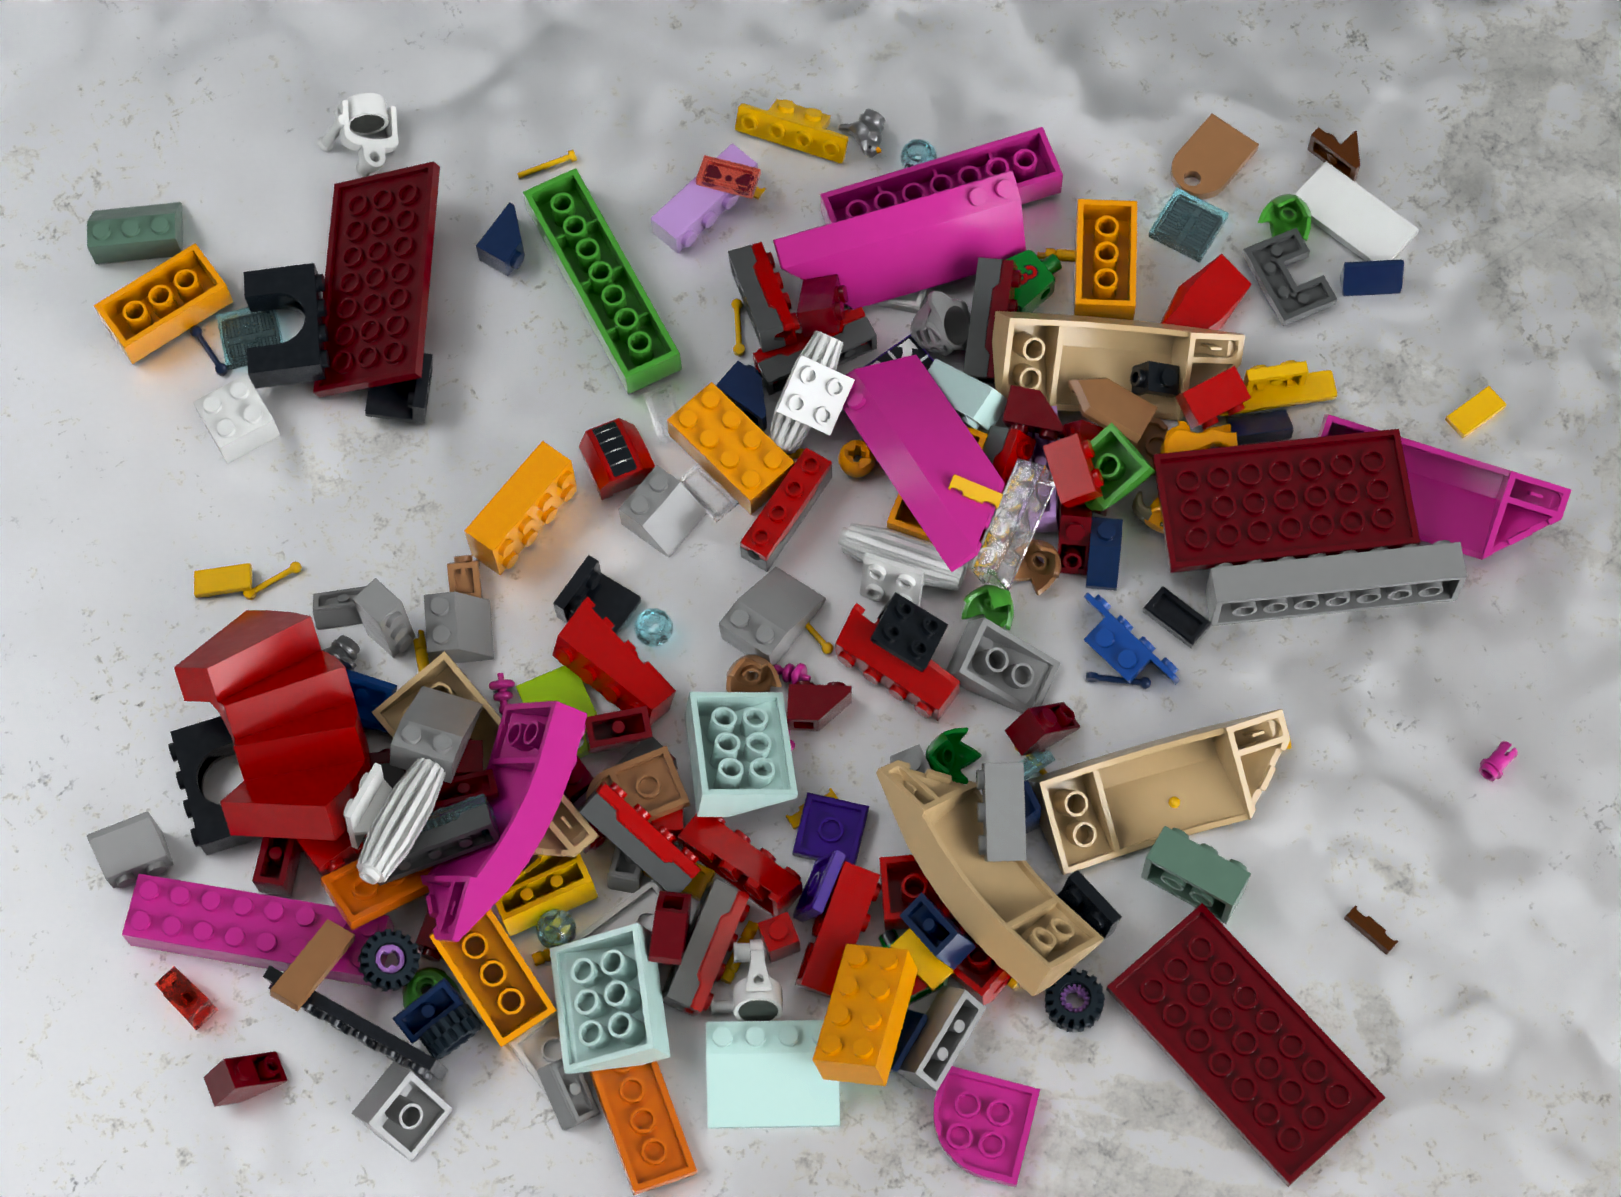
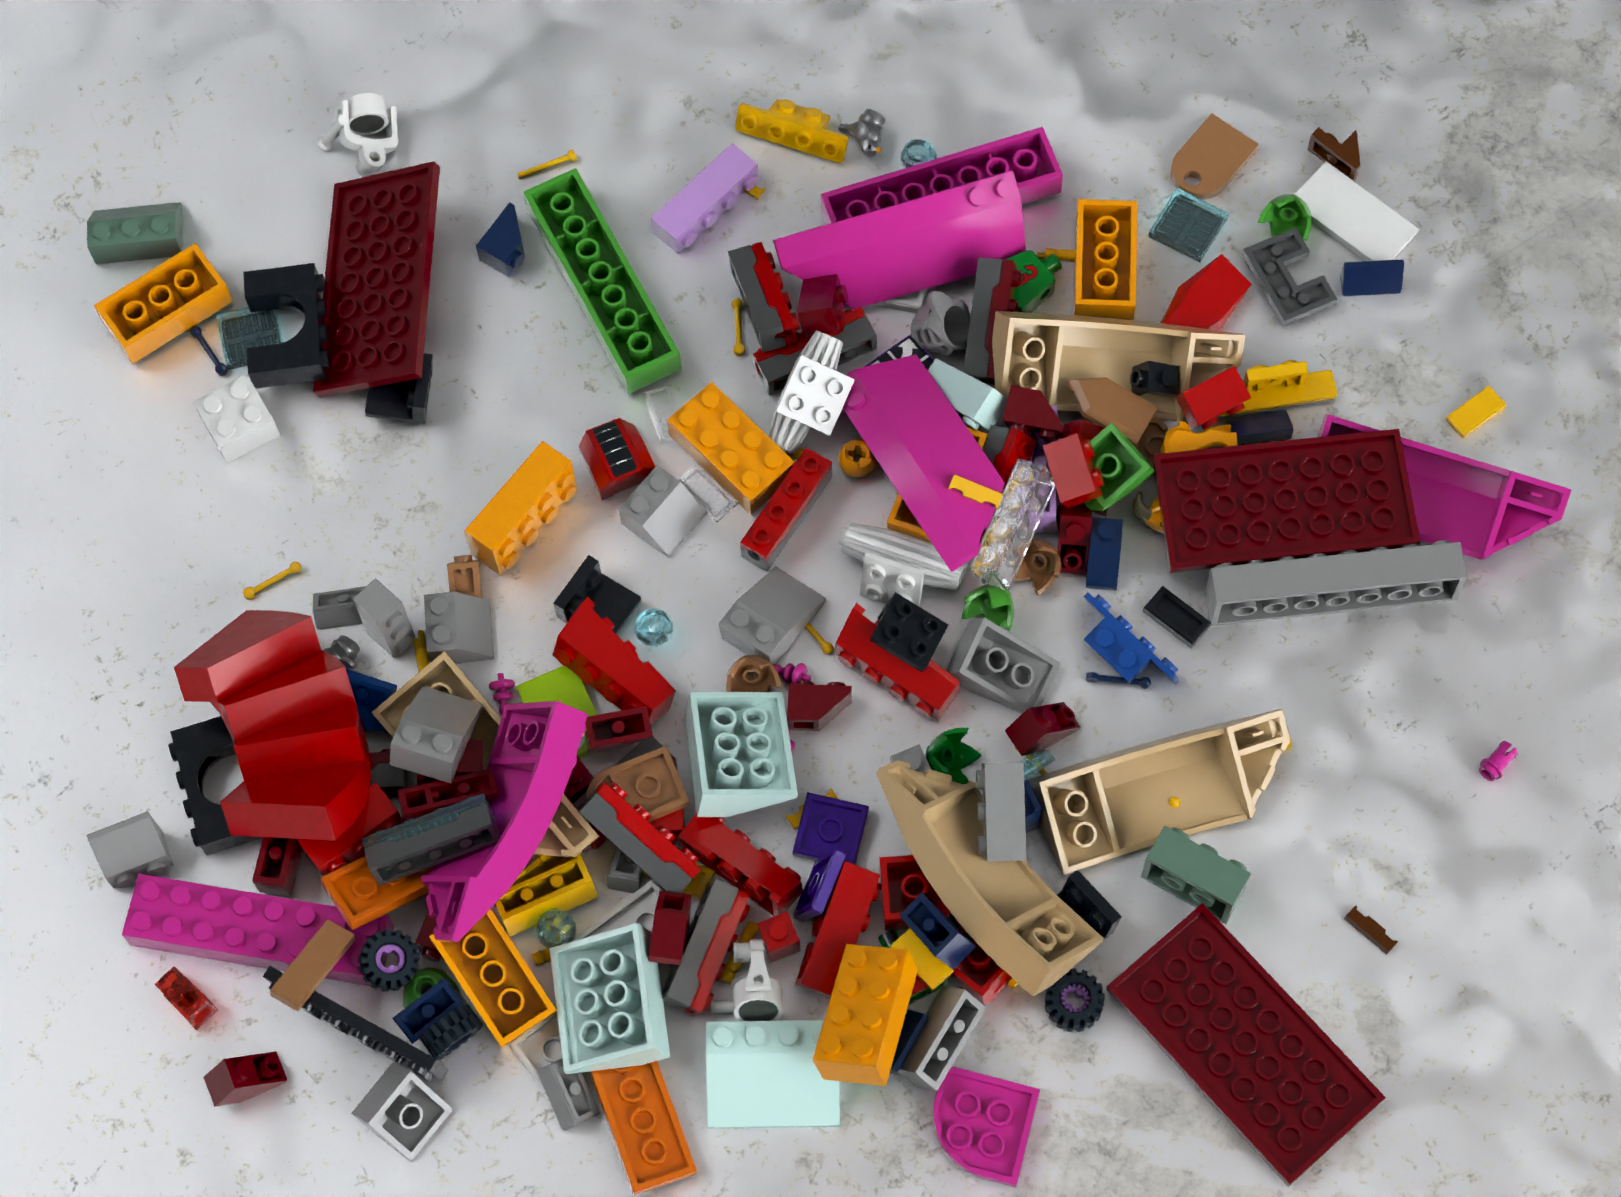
(223, 580): yellow piece -> none
(391, 816): white plate -> none
(728, 176): clear red tile -> none
(745, 389): dark blue slope -> none

